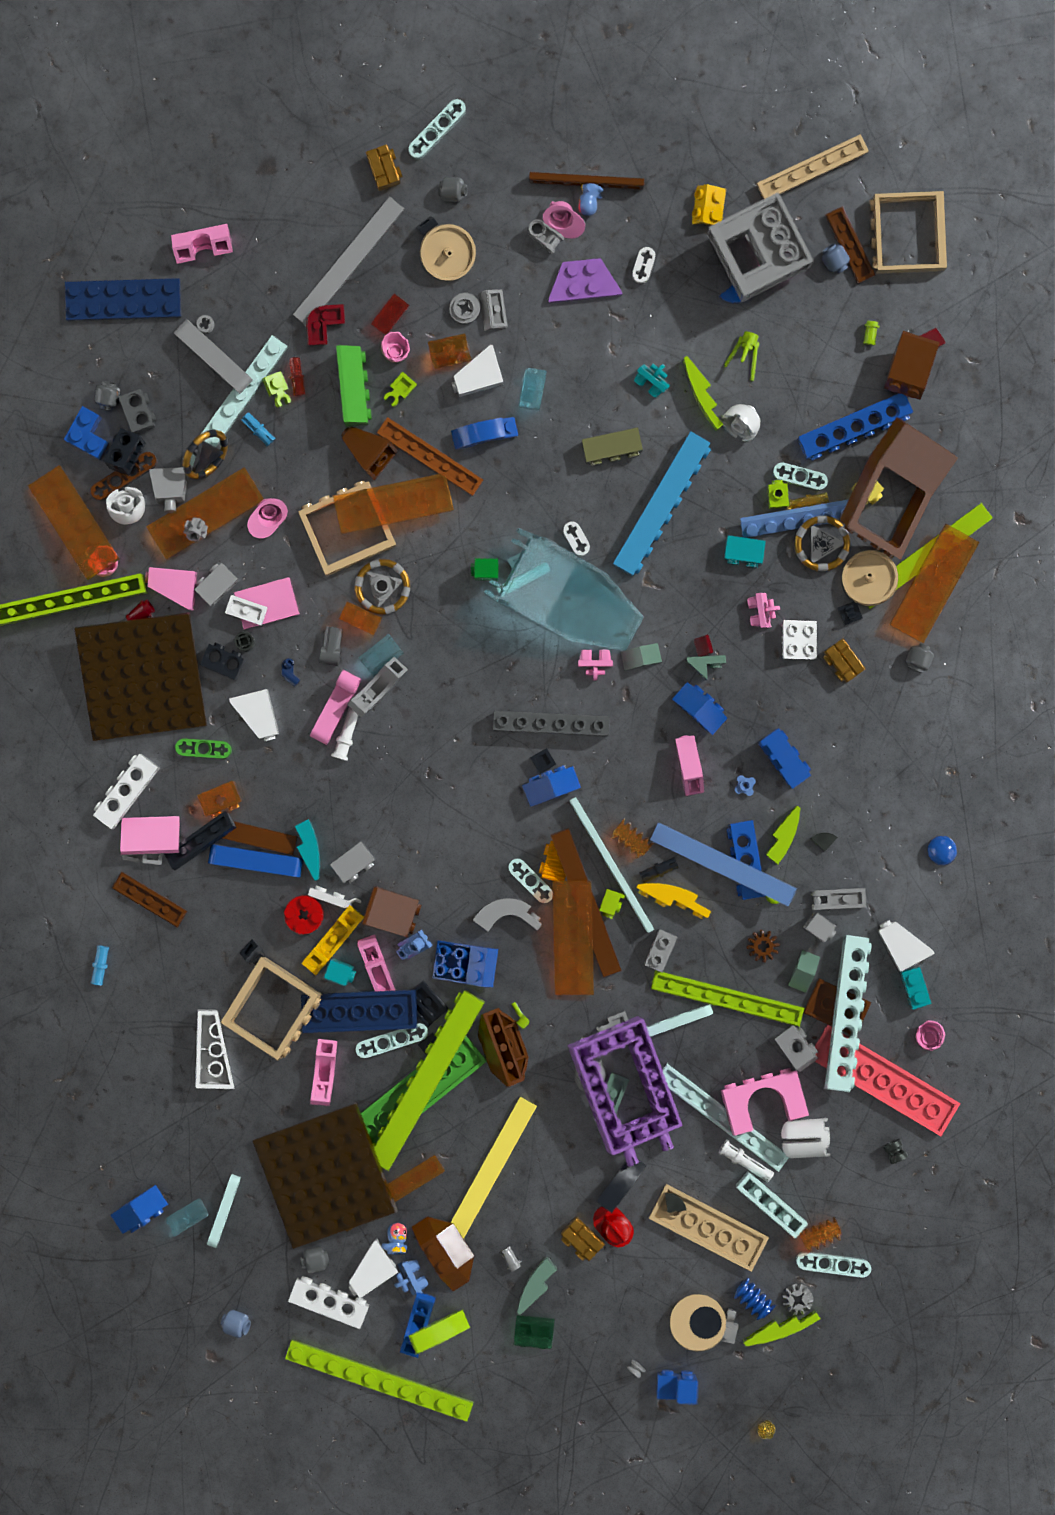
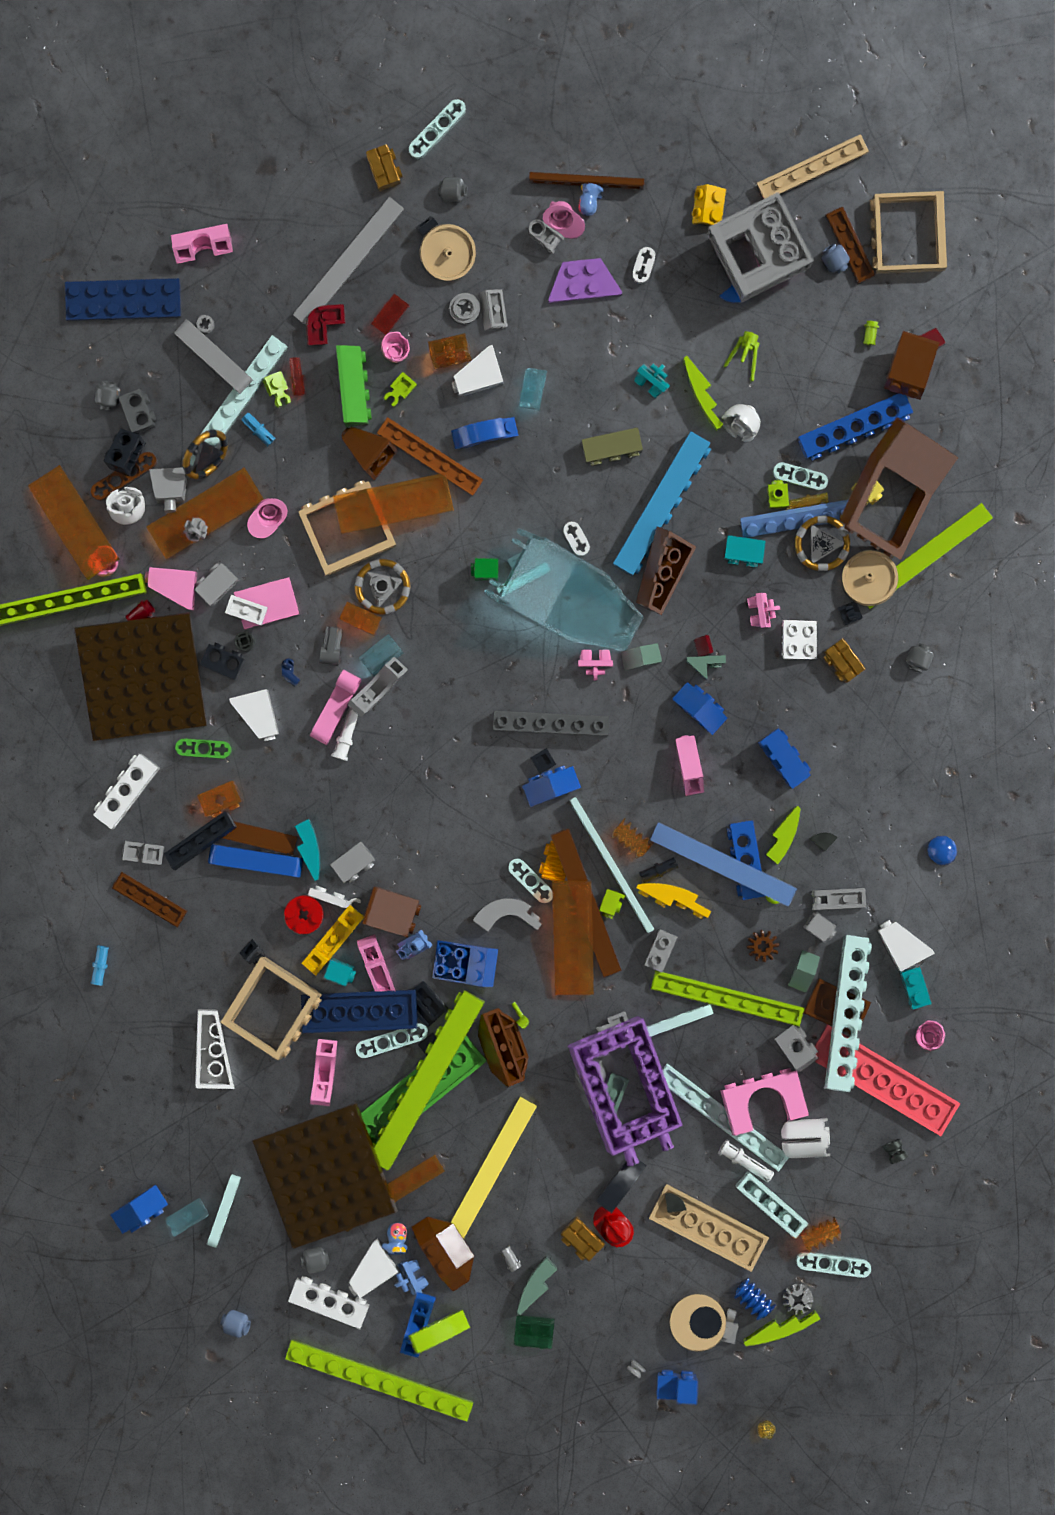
(82, 434): blue brick -> none
(150, 835): bright pink tile -> none
(663, 569): none -> reddish brown wedge
(747, 790): medium blue plate -> none
(934, 583): clear orange plate -> none

